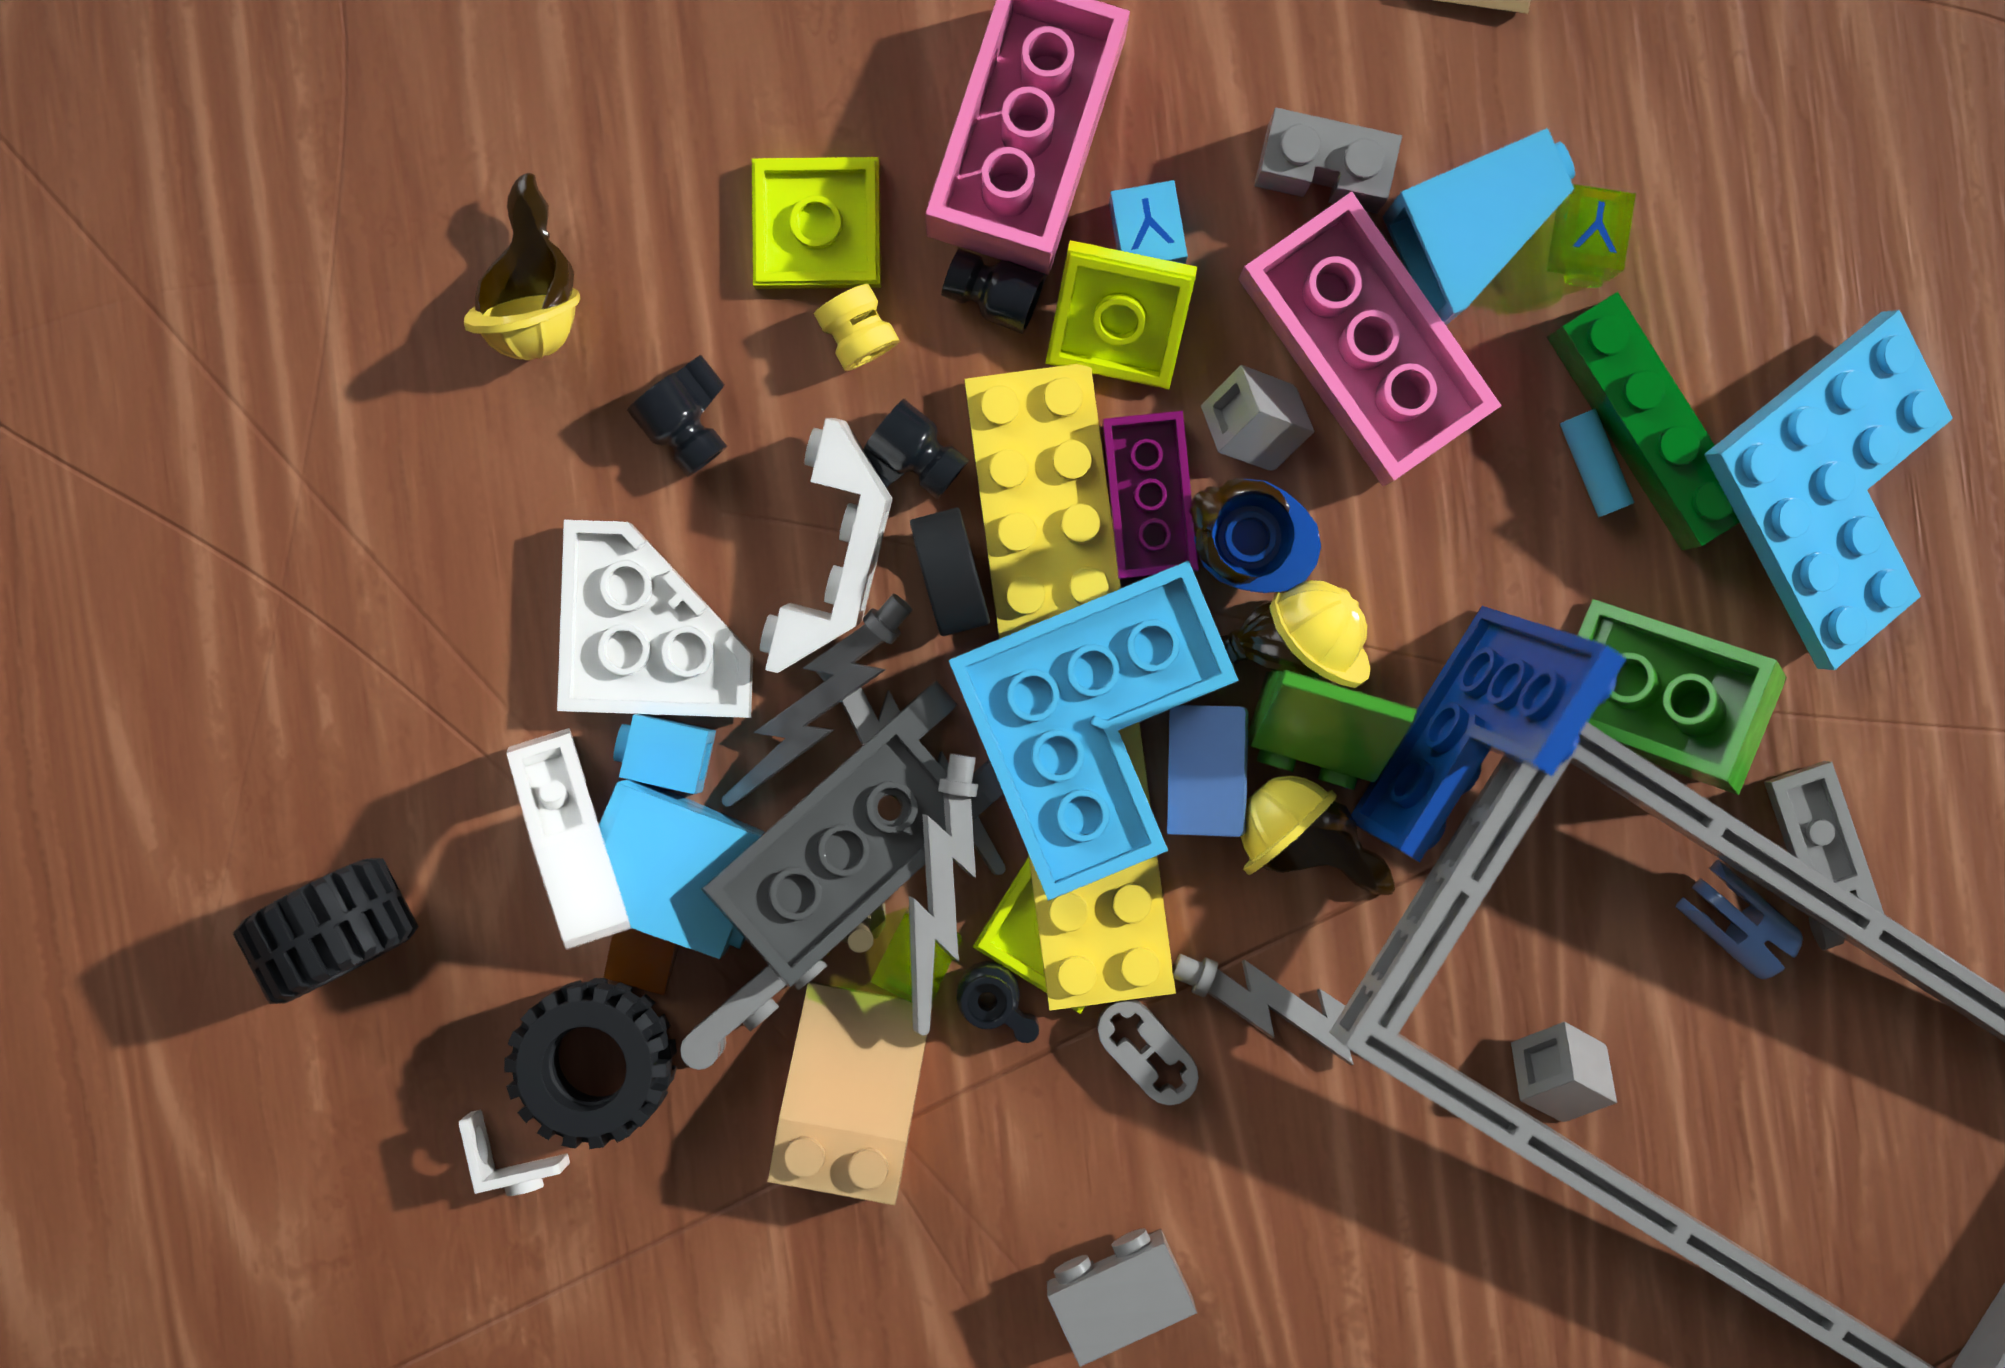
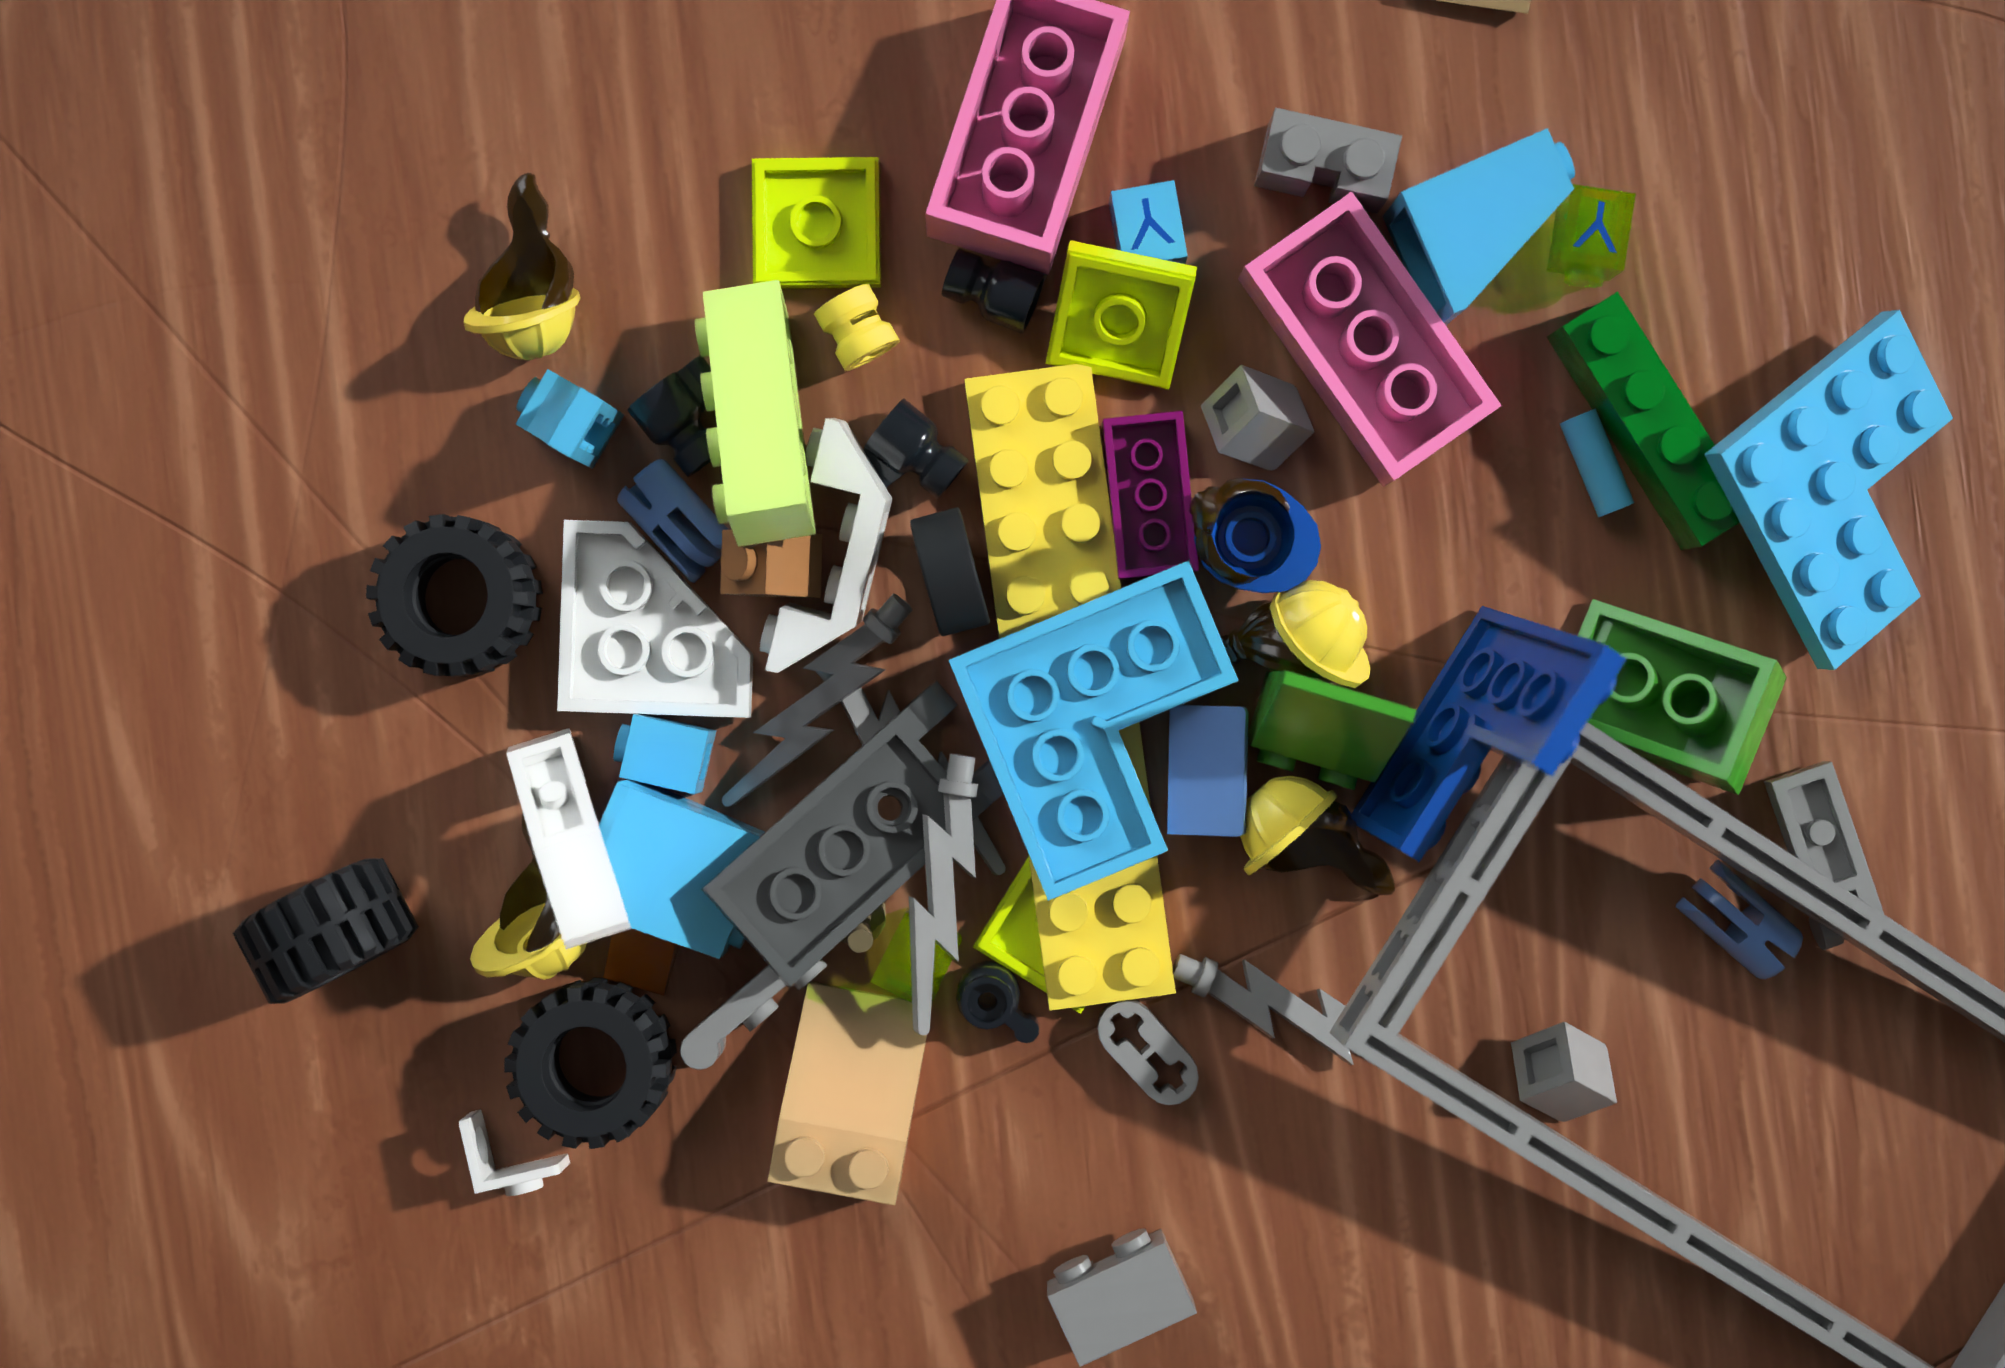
(403, 587): none -> black tyre
(526, 934): none -> light yellow piece
(567, 417): none -> medium azure arch
(674, 518): none -> medium blue arm
(757, 414): none -> yellowish green brick
(772, 568): none -> medium nougat brick

